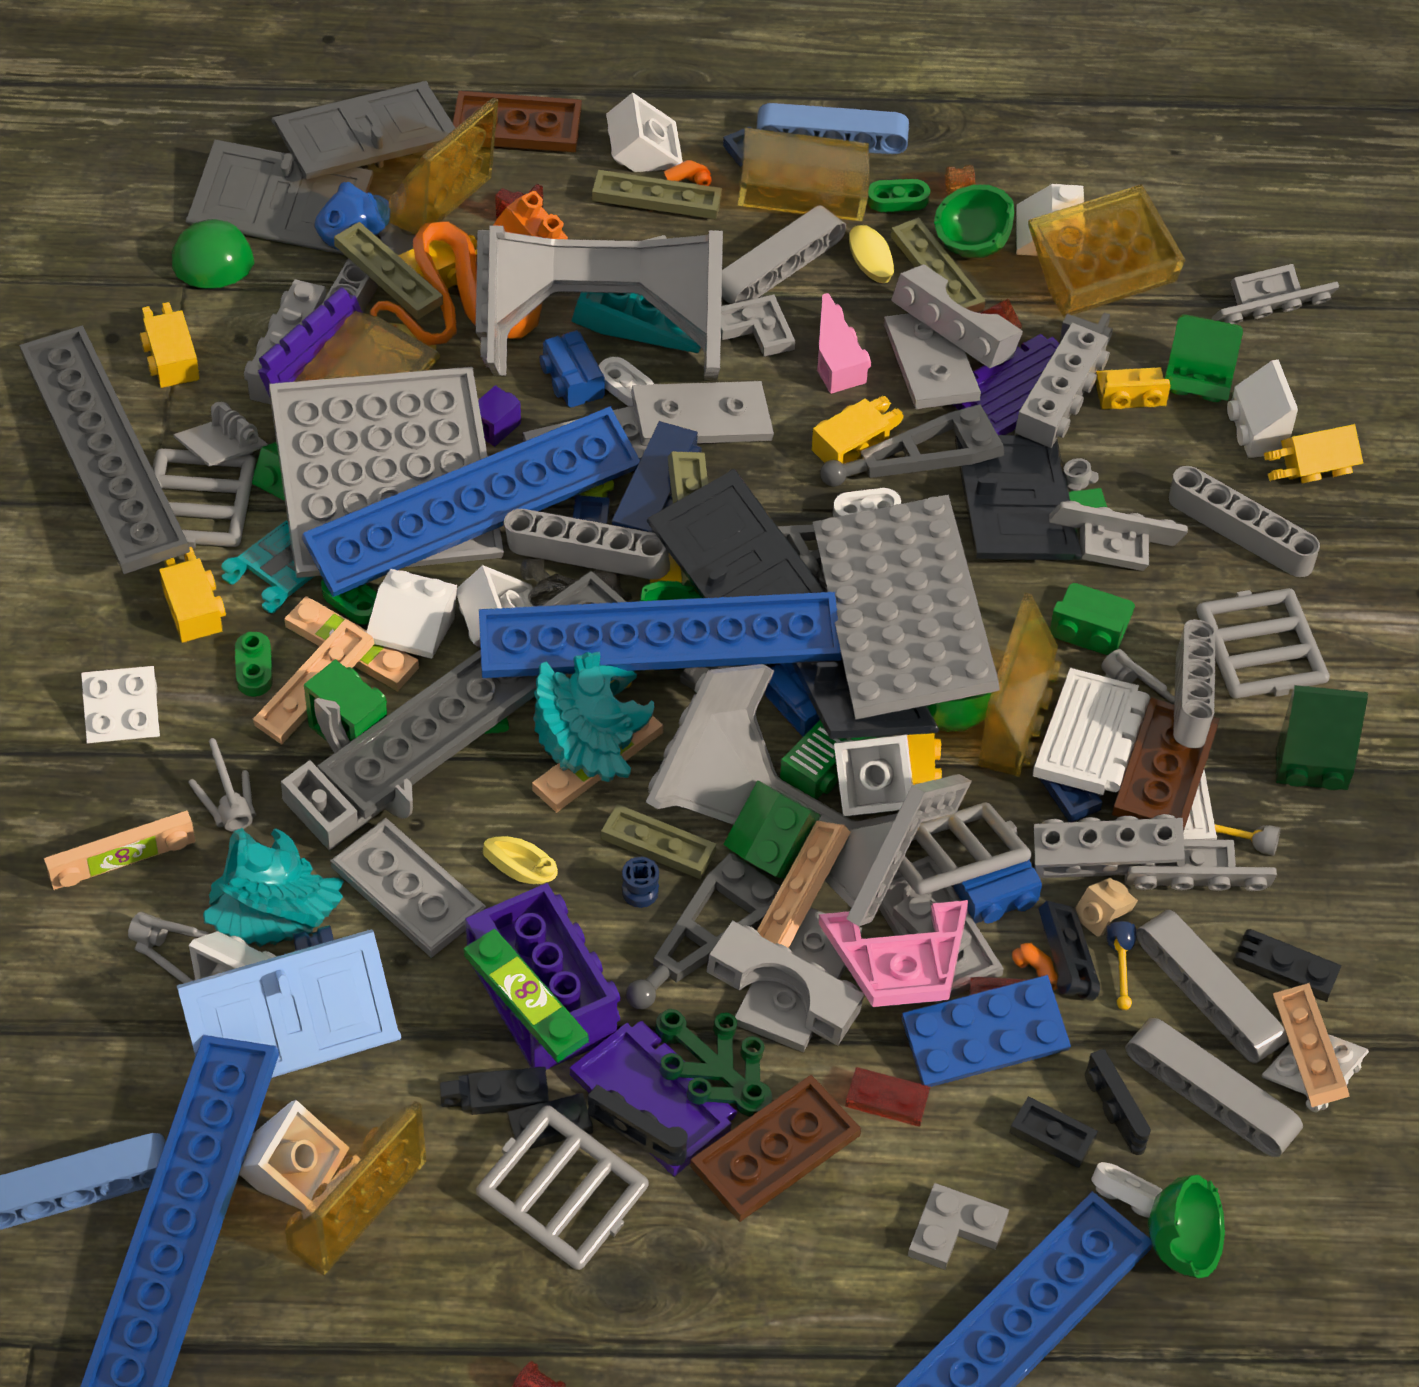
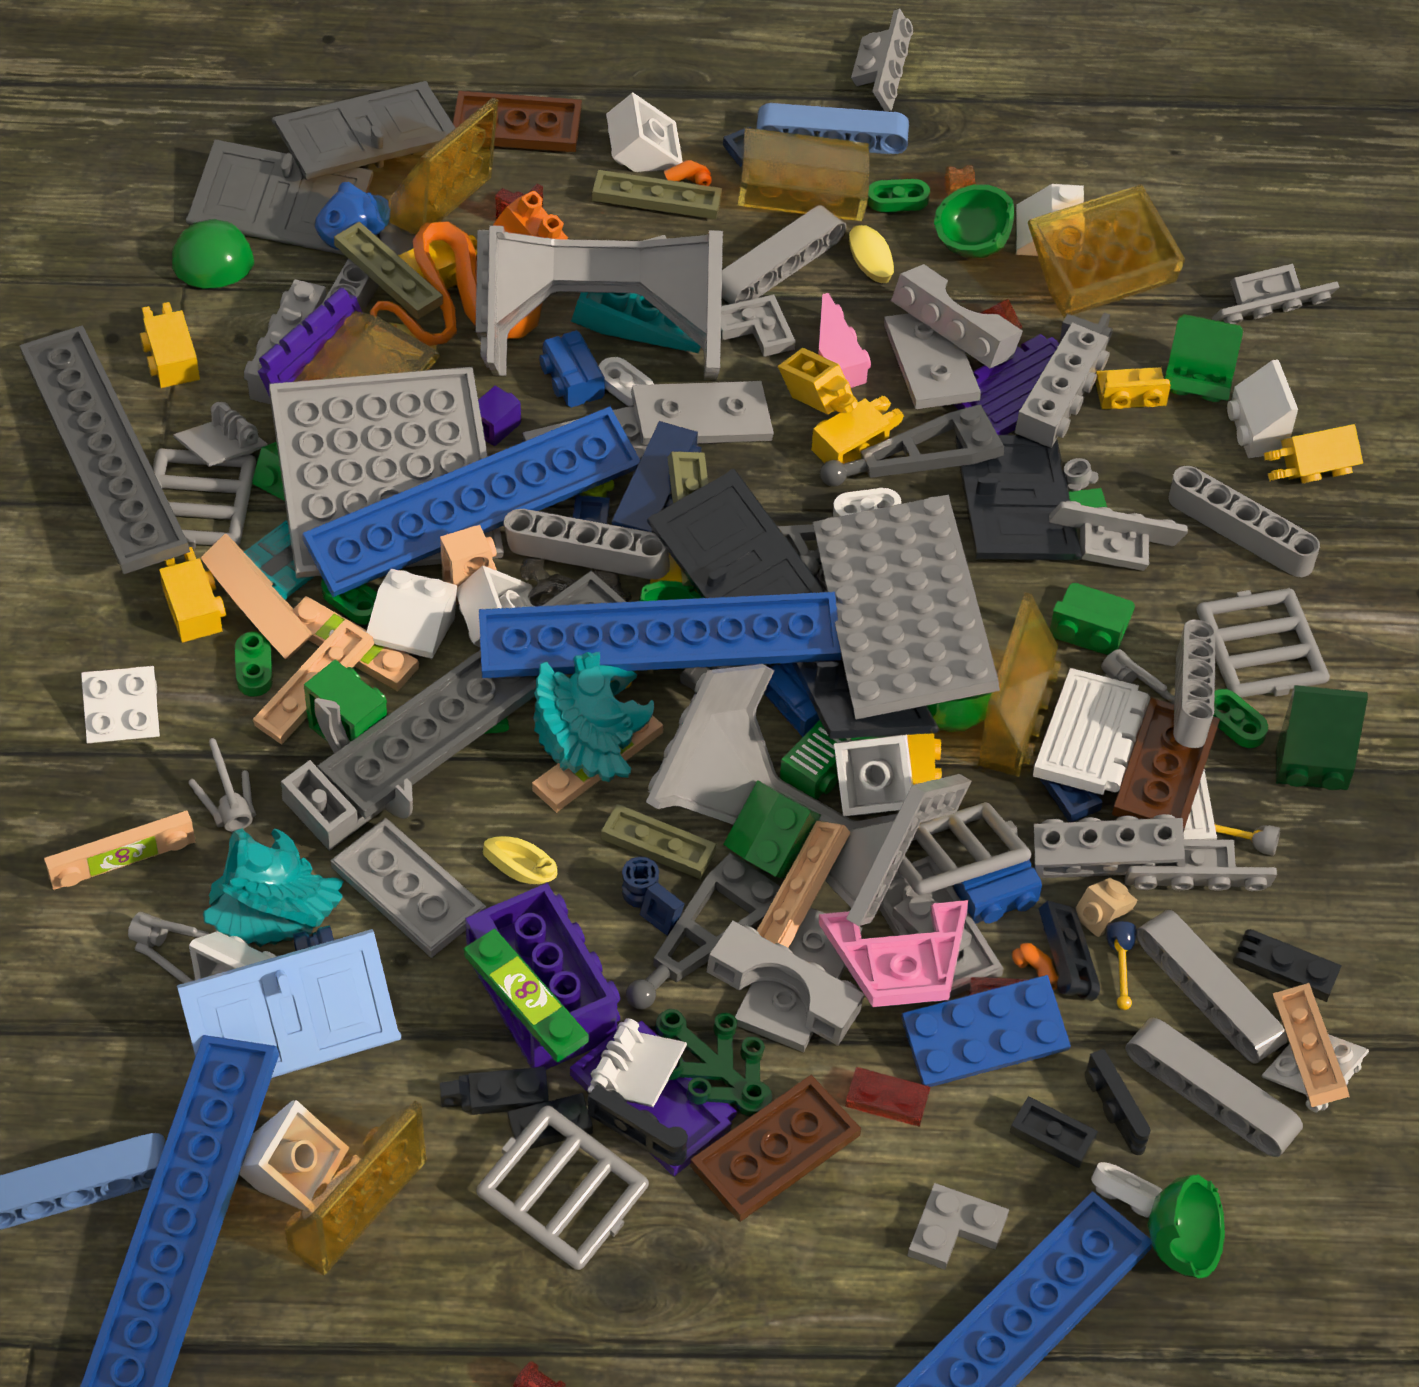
(256, 596): none -> light nougat slope
(465, 553): none -> light nougat brick
(637, 1064): none -> white hinge
(661, 908): none -> dark blue plate
(817, 382): none -> yellow hinge
(883, 58): none -> light grey bracket
(923, 248): olive plate -> none
(1239, 719): none -> green plate

